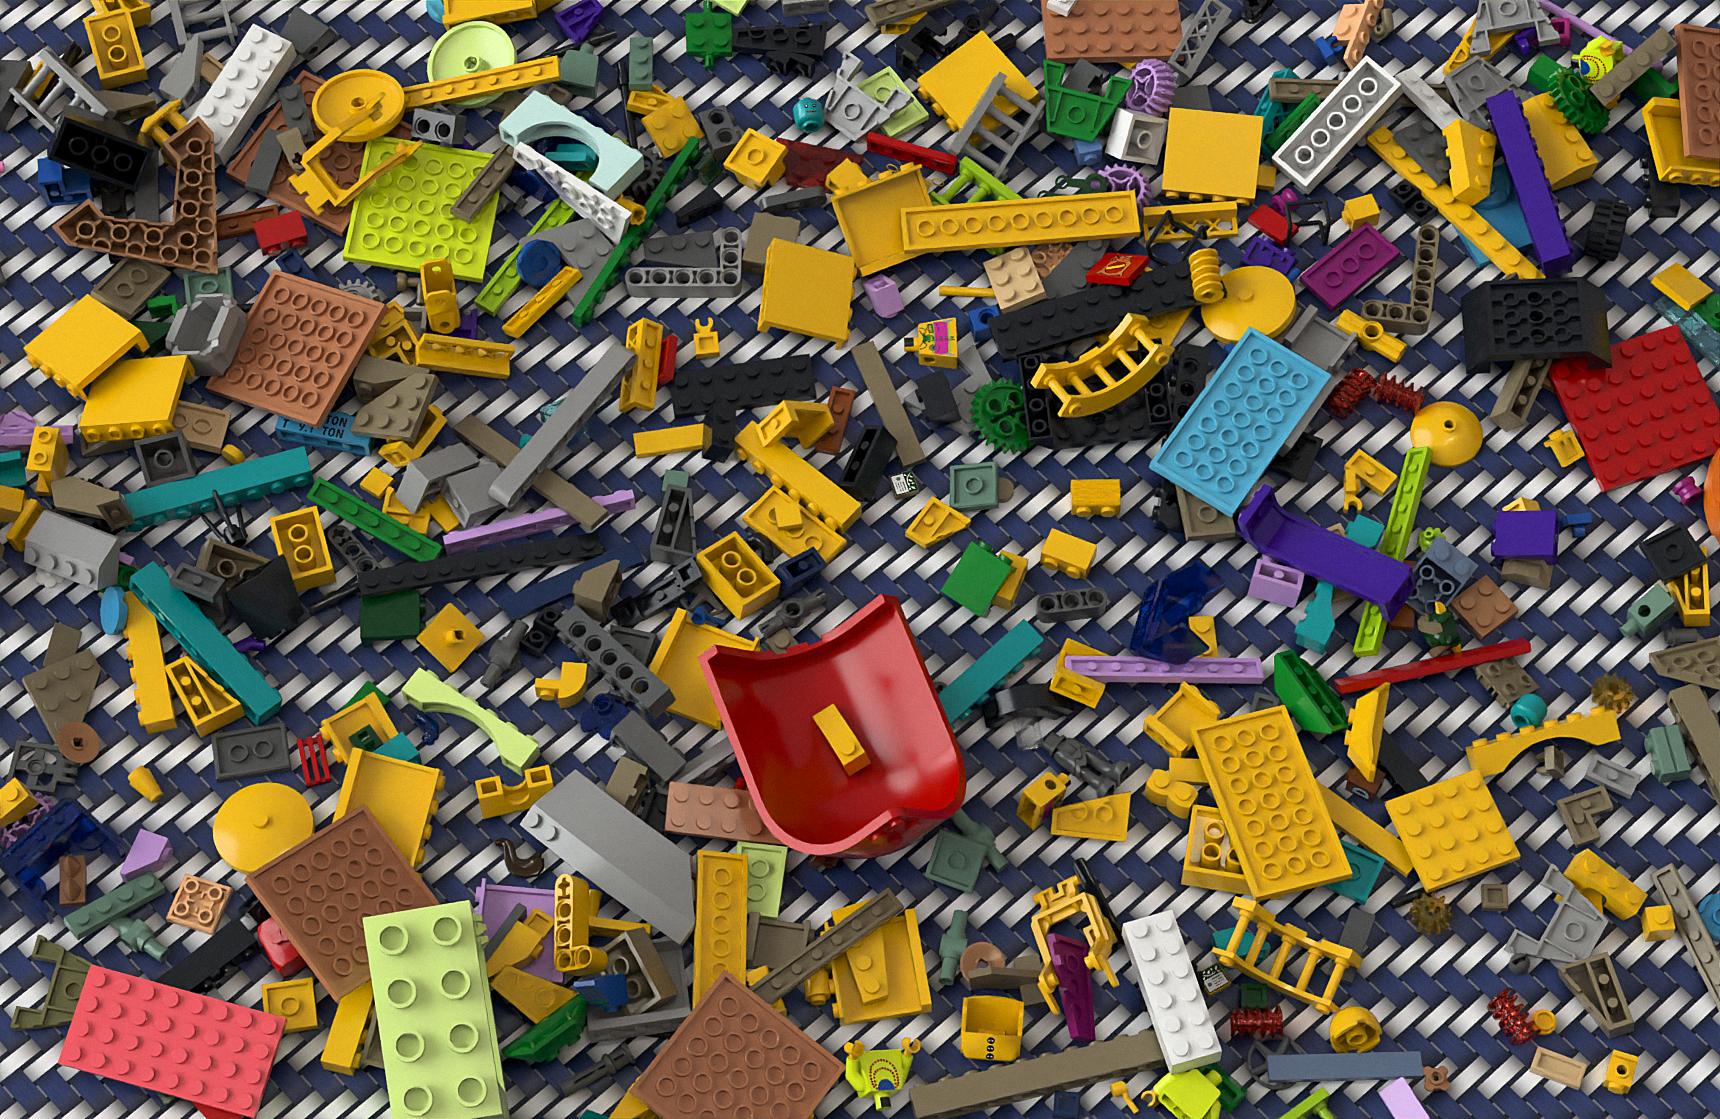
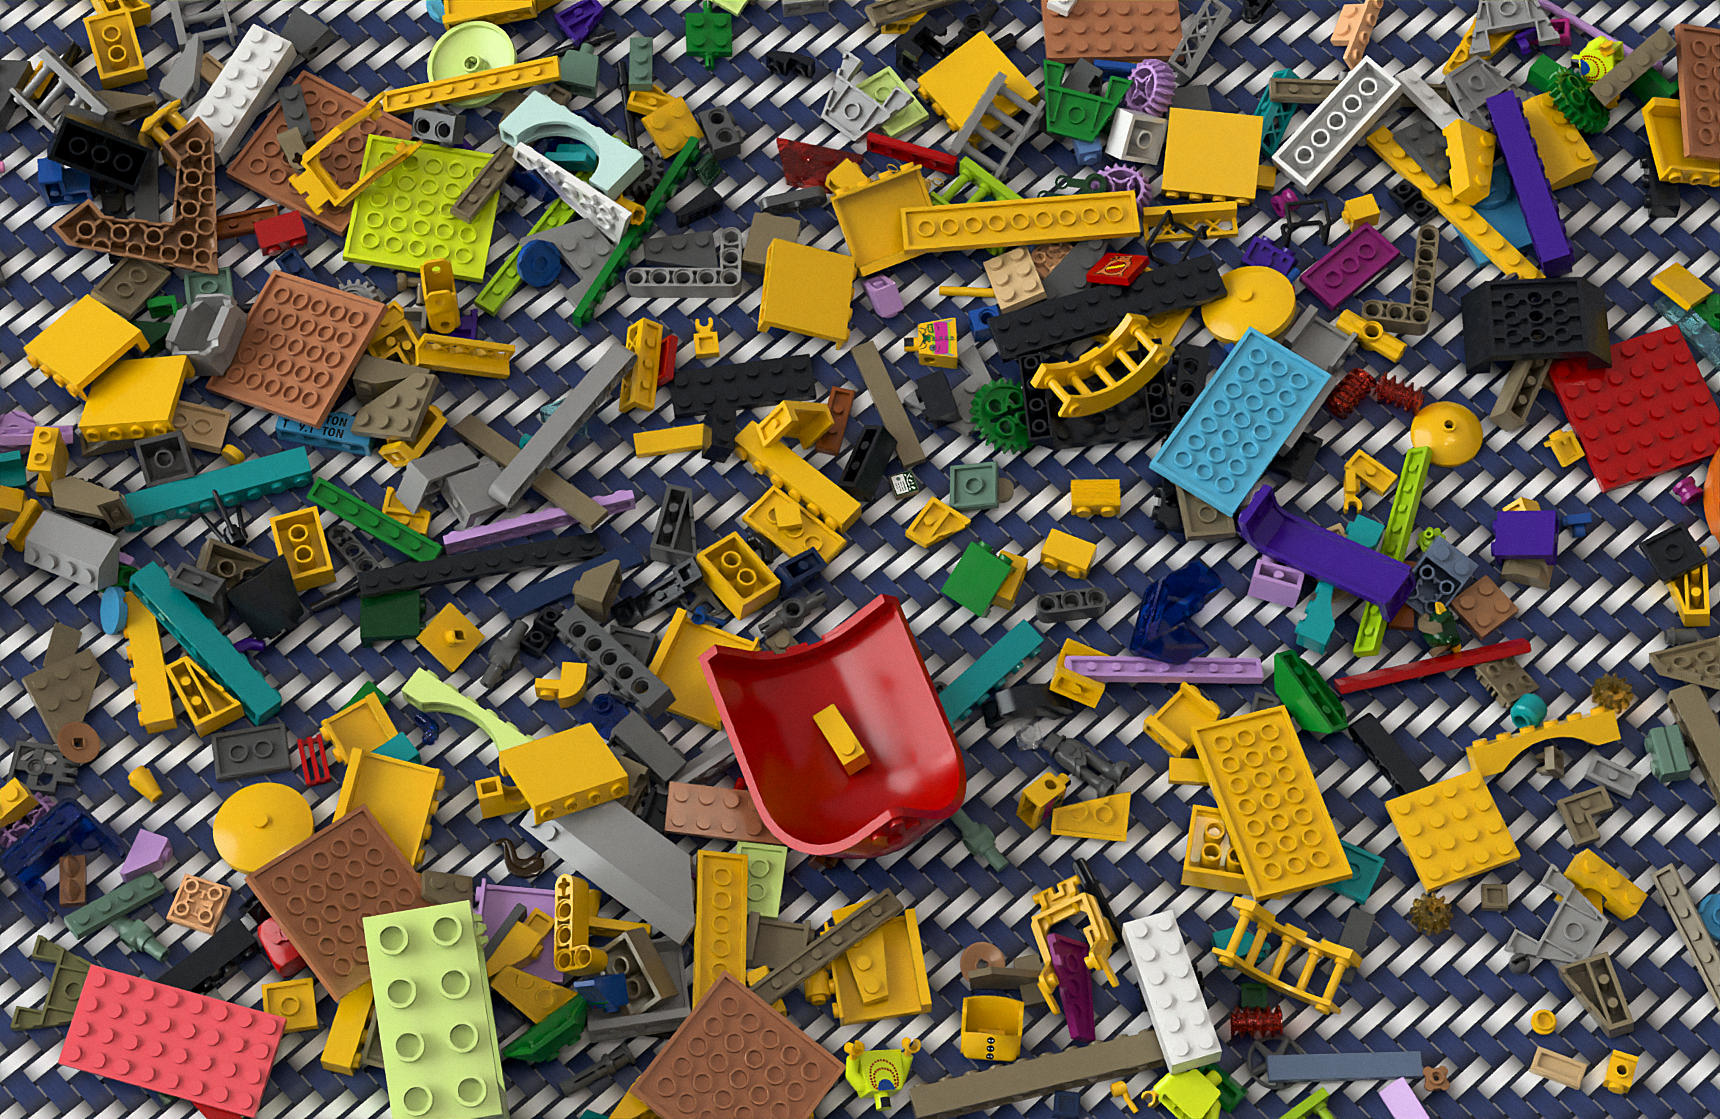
(47, 578): white plant -> none
(265, 163): dark grey tile -> none
(350, 93): yellow dish -> none
(366, 739): dark green tile -> none
(376, 483): yellow tile -> none
(443, 514): yellow tile -> none
(446, 887): none -> dark tan wing
(542, 301): yellow tile -> none
(565, 772): none -> yellow panel
(675, 477): sand green tile -> none
(756, 160): yellow panel -> none
(801, 40): black wing -> none
(808, 115): teal head -> none
(952, 947): sand green pin -> none
(956, 861): sand green tile -> none
(1114, 68): none -> blue tile
(1174, 795): yellow brick -> none
(1205, 629): yellow plate -> none
(1206, 275): yellow piece -> none
(1214, 979): tile -> none
(1271, 224): red tile -> none
(1292, 123): green tile -> none
(1327, 50): blue tile -> none
(1354, 1029): yellow cylinder -> none
(1359, 786): reddish brown brick -> none
(1366, 831): yellow tile -> none
(1367, 729): yellow wedge -> none
(1386, 26): dark tan arm -> none
(1409, 897): black bar -> none
(1511, 1018): clear red piece -> none
(1606, 229): black tyre -> none
(1648, 613): sand green torso -> none
(1657, 923): yellow brick -> none

